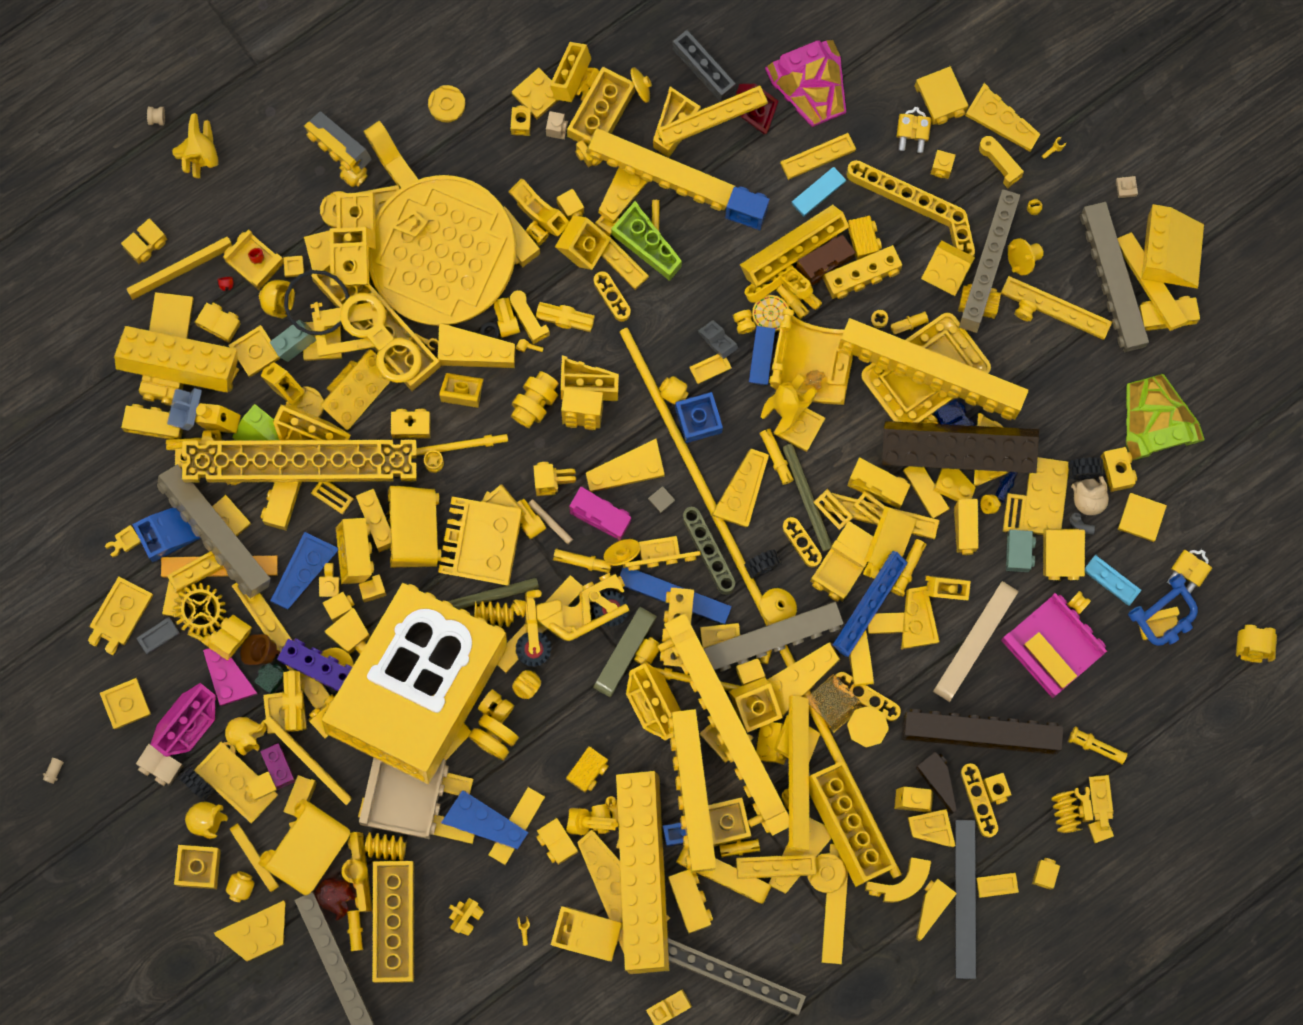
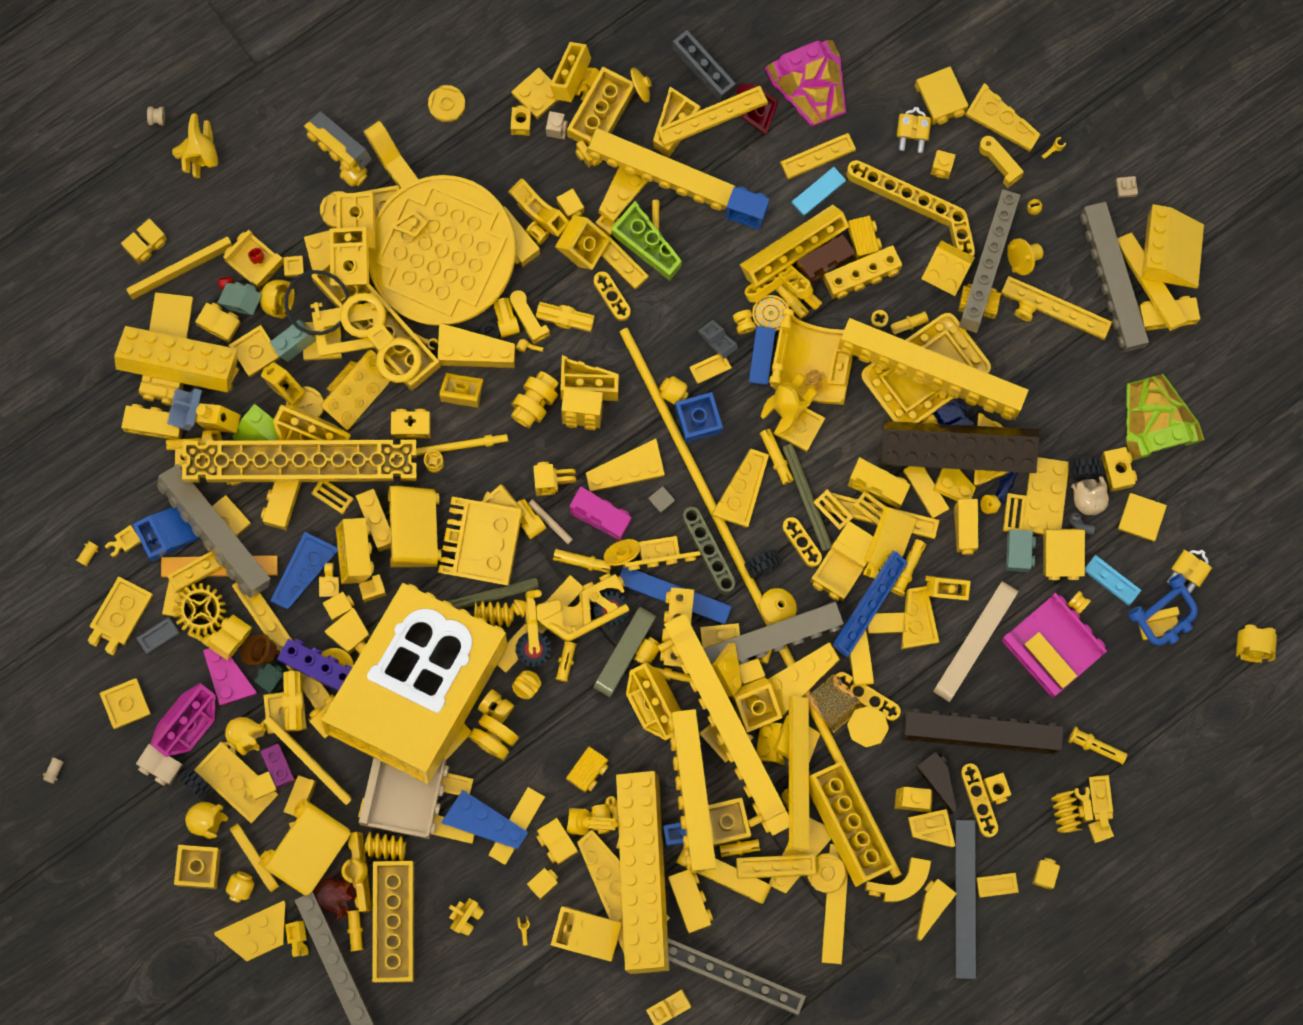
(87, 553): none -> yellow pin
(239, 298): none -> sand green brick
(296, 935): none -> yellow plate
(543, 883): none -> yellow brick
(569, 649): none -> yellow pin
(728, 670): none -> yellow wing

